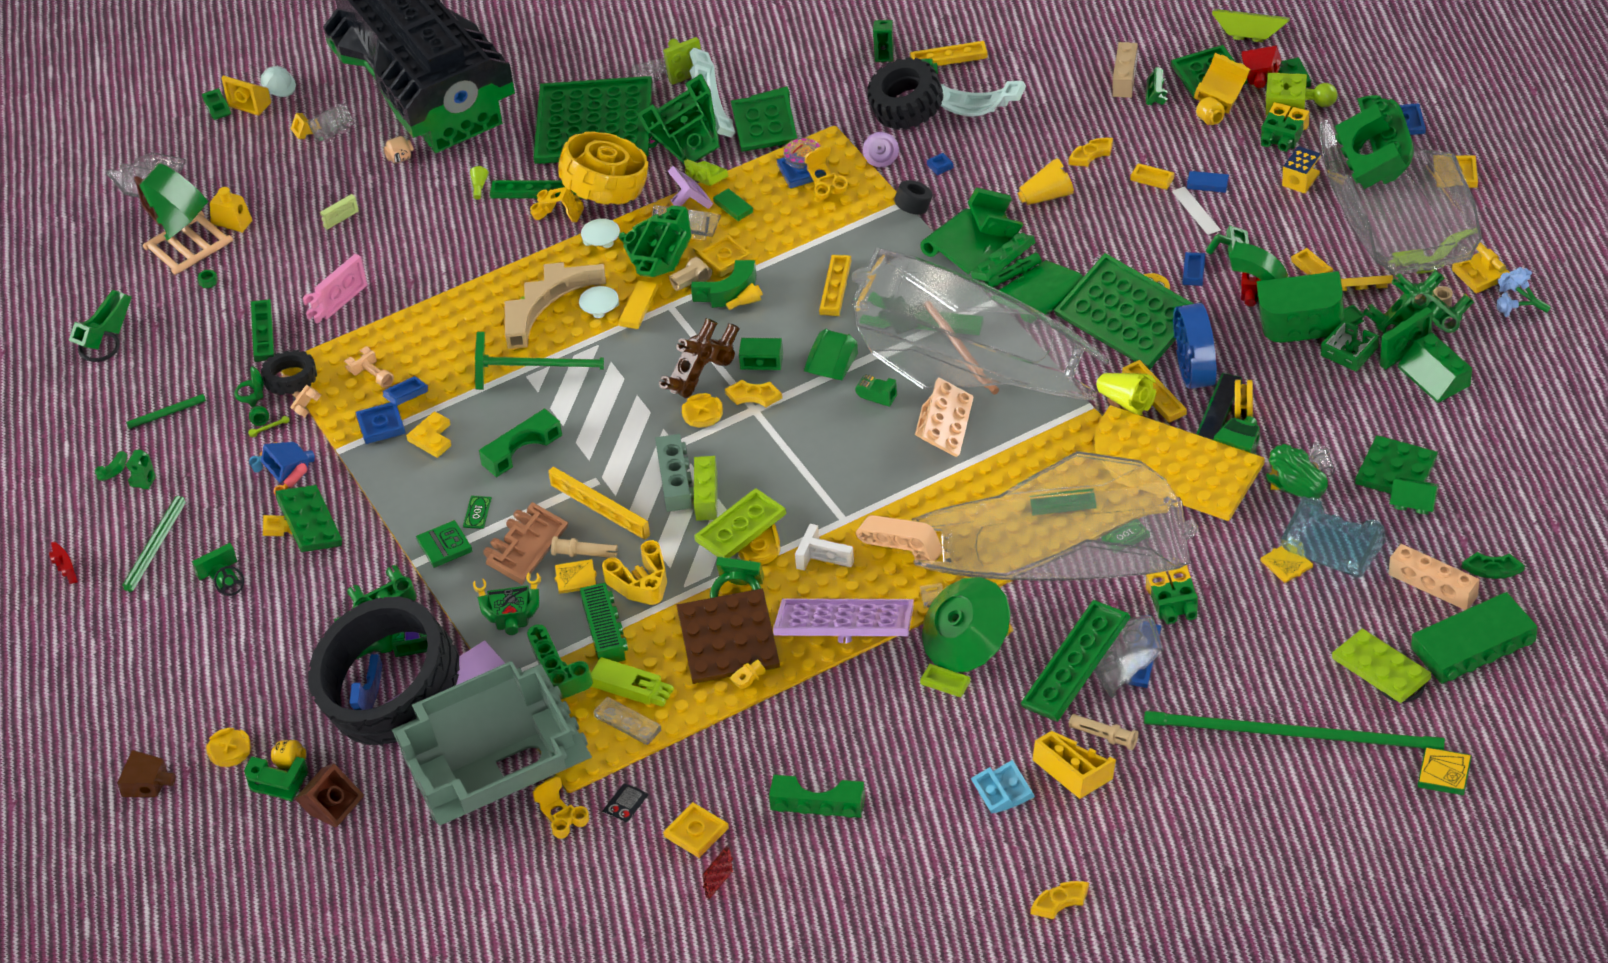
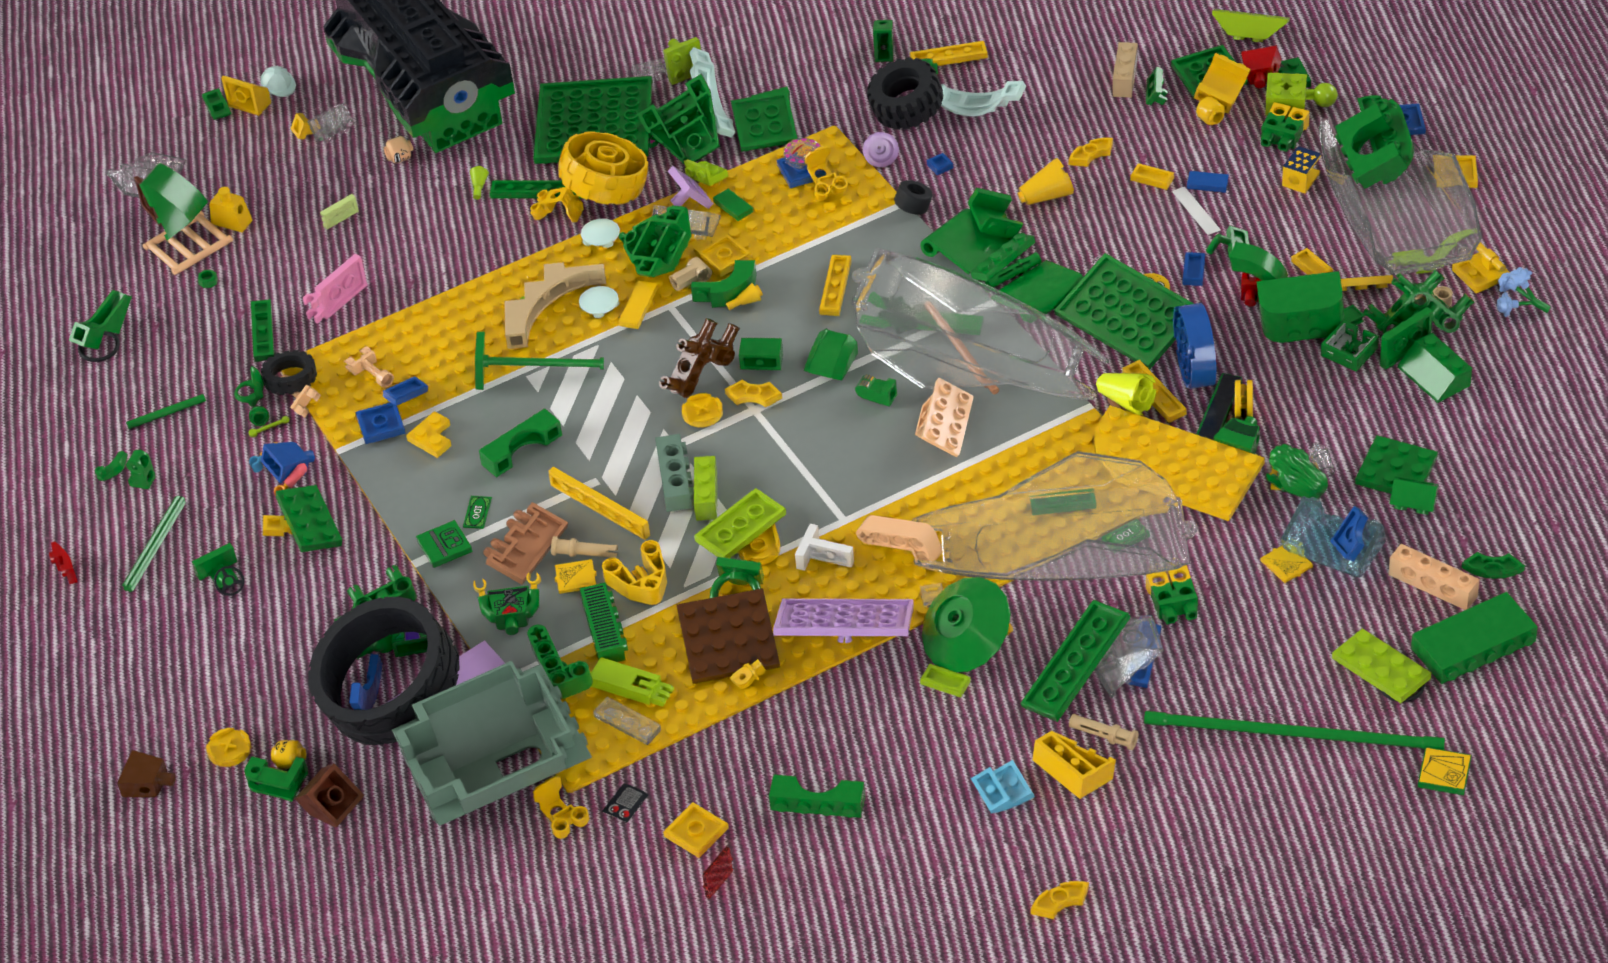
(1349, 535): none -> blue tile

